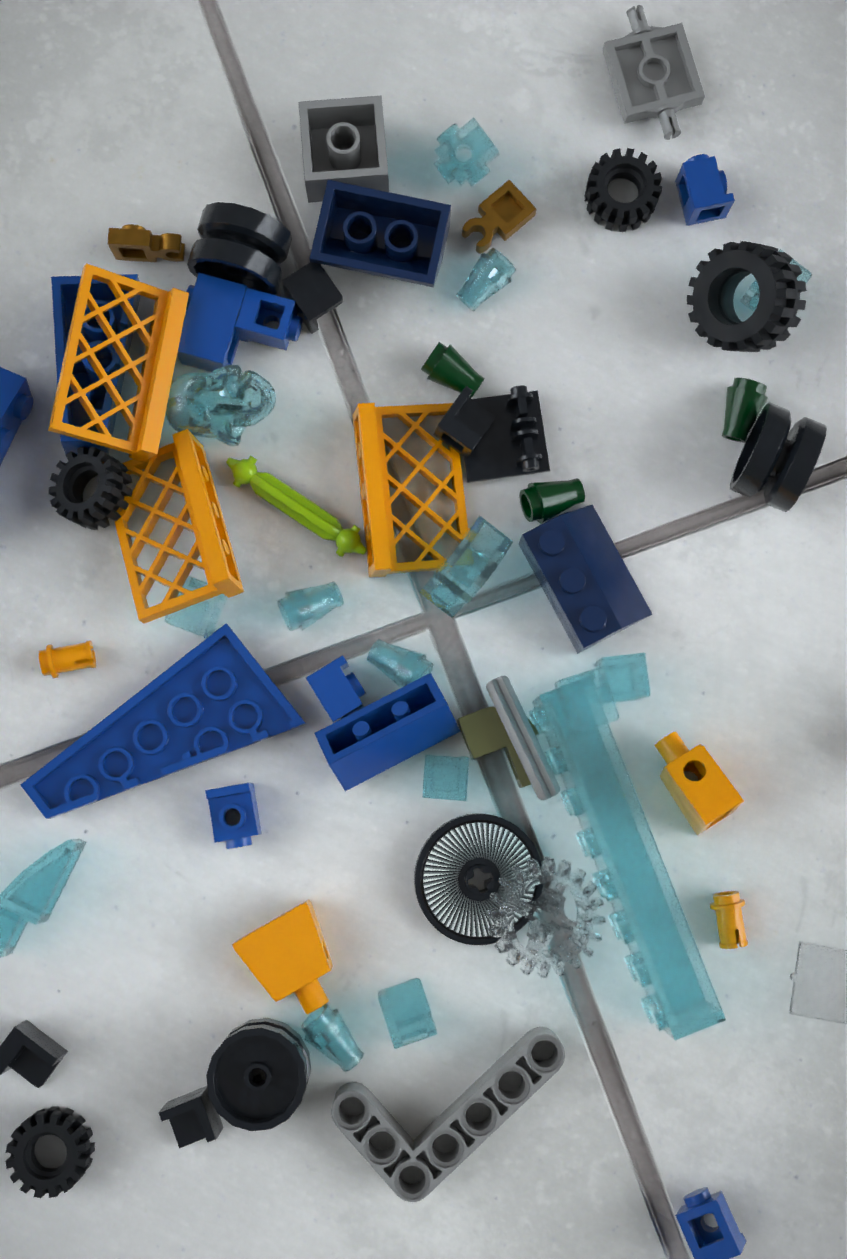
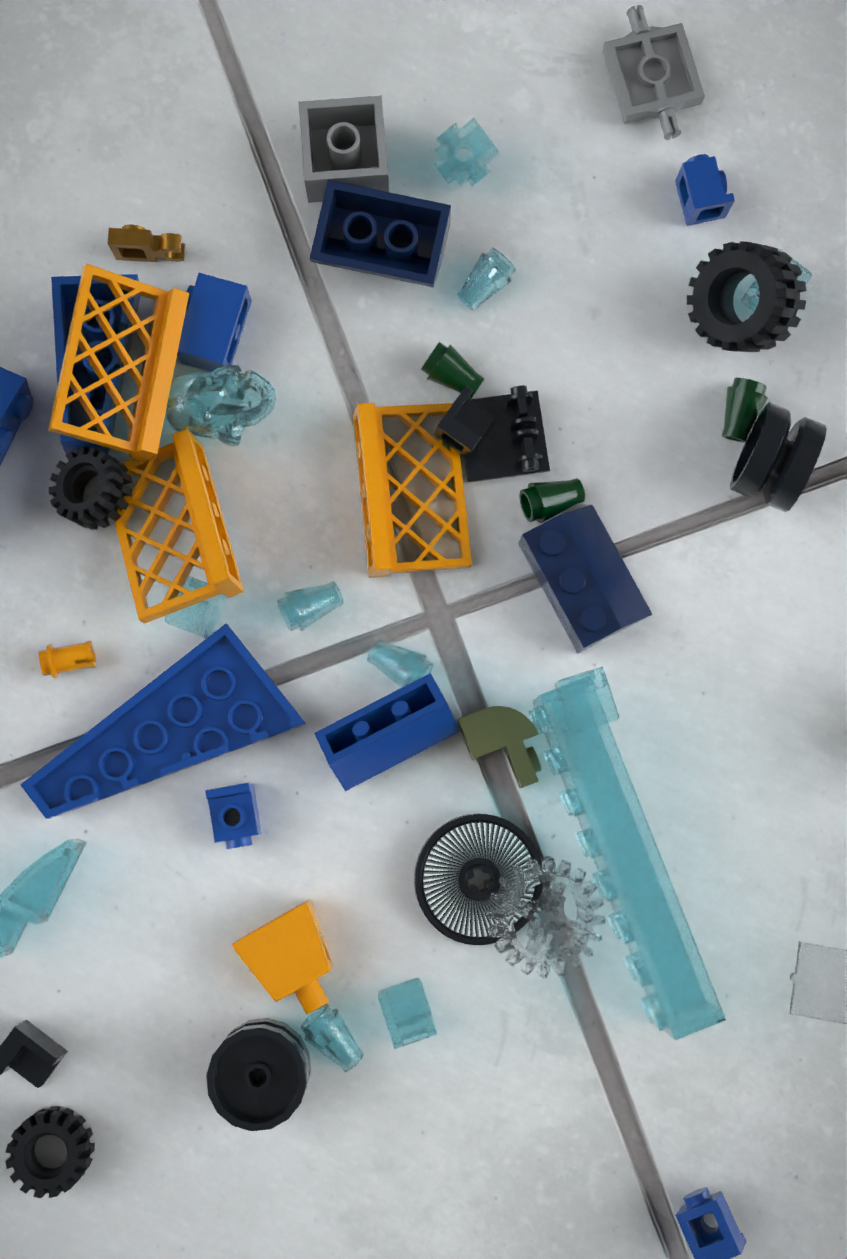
(192, 1117): black panel -> none
(240, 246): black wheel -> none
(260, 309): blue brick -> none
(296, 506): lime wheel -> none
(312, 292): black panel -> none
(336, 691): blue brick -> none
(445, 777): clear light blue panel -> none
(452, 1121): light grey beam -> none
(467, 567): clear light blue brick -> none
(501, 213): pearl gold plate -> none
(523, 737): light grey axle -> none
(626, 168): black tyre -> none
(626, 676): clear light blue panel -> none
(703, 800): light orange torso -> none
(729, 919): light orange pin -> none

